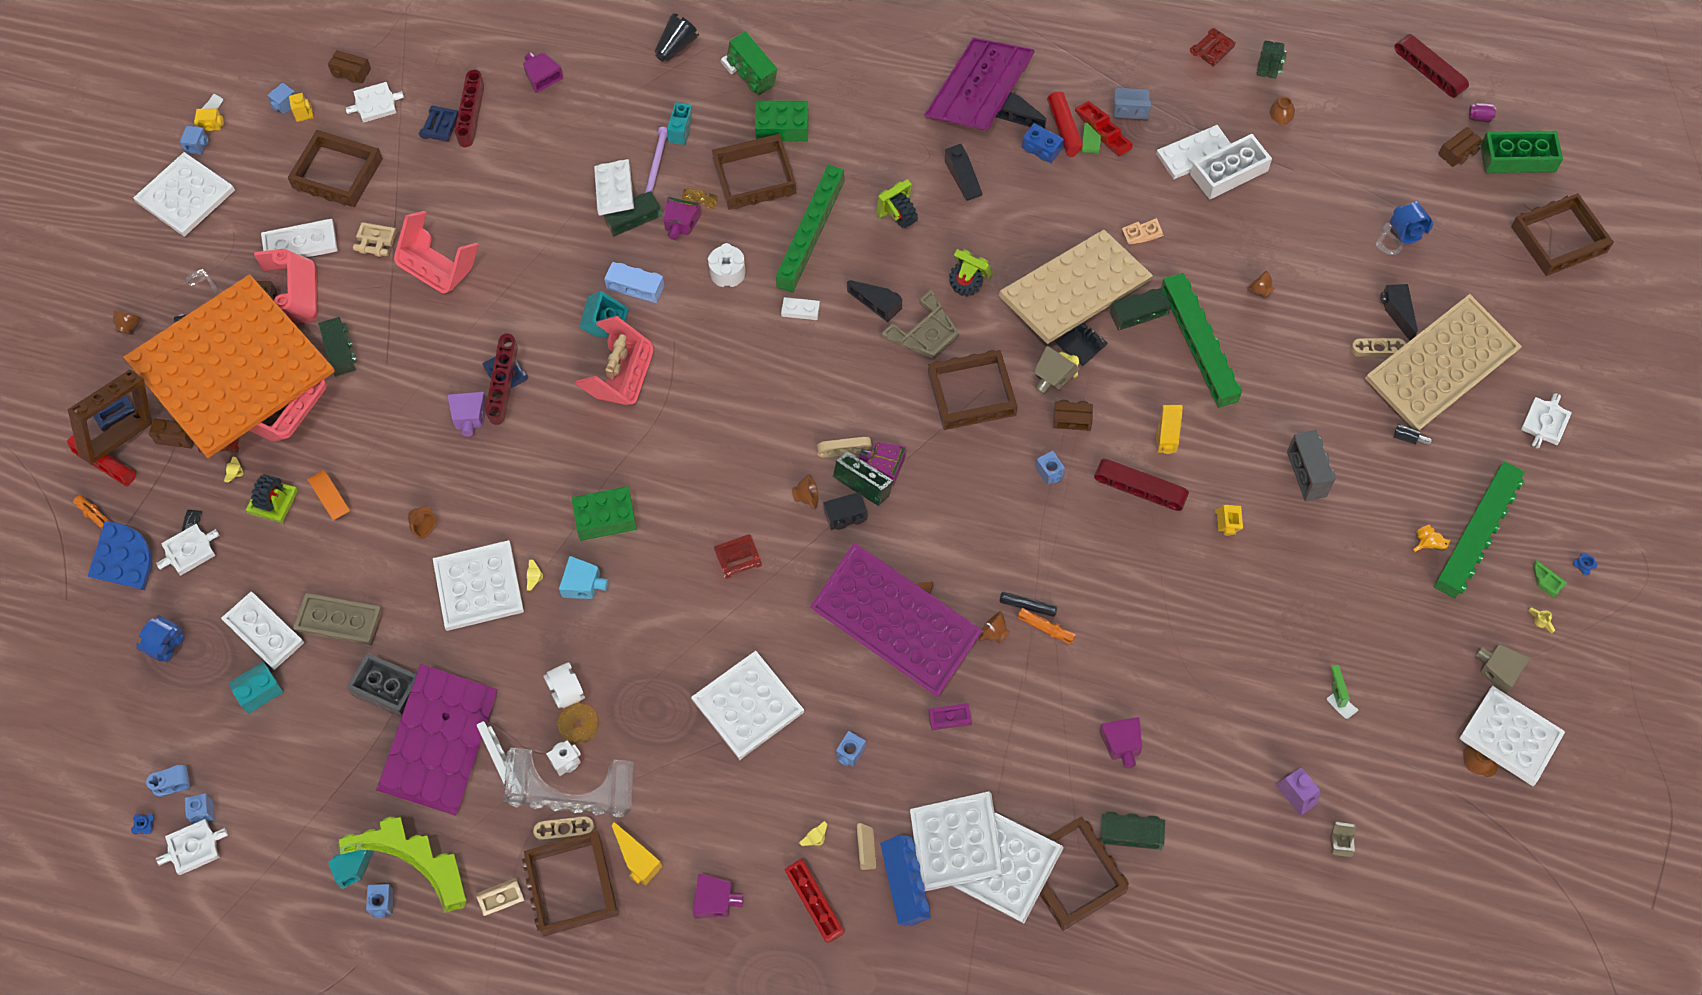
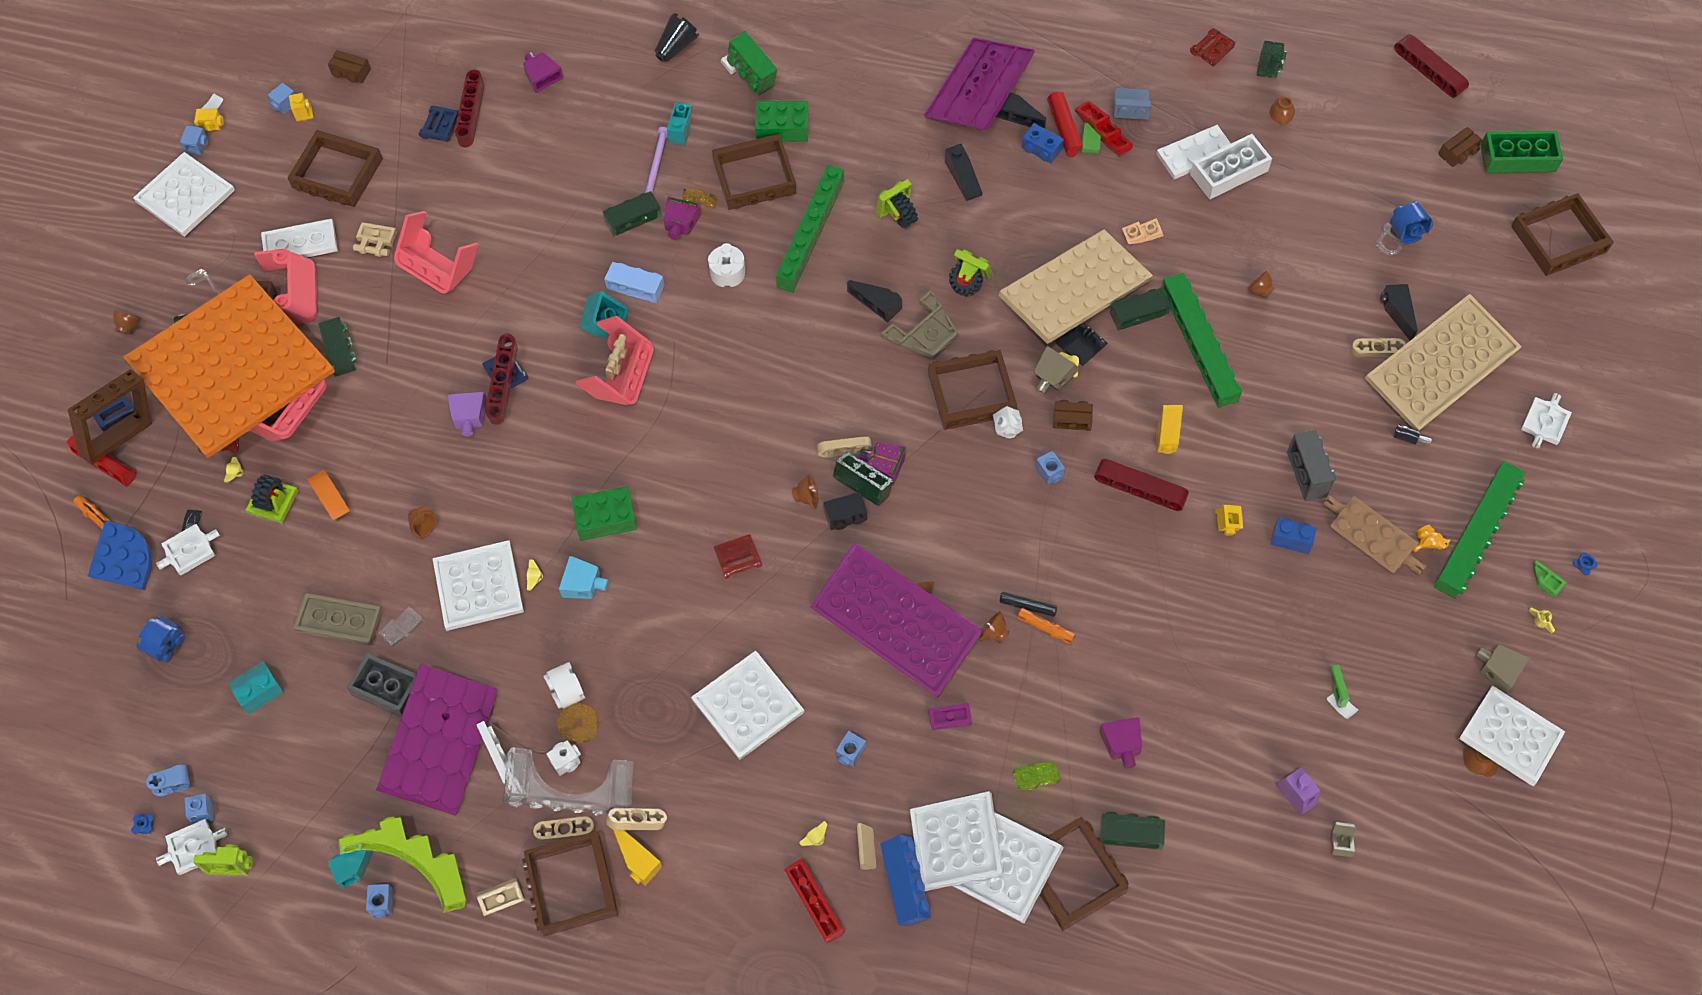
(169, 433): reddish brown brick -> none
(226, 861): none -> lime plate
(262, 630): white plate -> none
(374, 102): white plate -> none
(402, 627): none -> clear slope
(613, 187): white plate -> none
(651, 819): none -> tan beam
(714, 898): magenta torso -> none
(800, 308): white plate -> none
(1008, 422): none -> white brick
(1034, 775): none -> clear neon green slope
(1293, 535): none -> blue brick
(1374, 535): none -> medium nougat plate
(1482, 112): magenta brick -> none

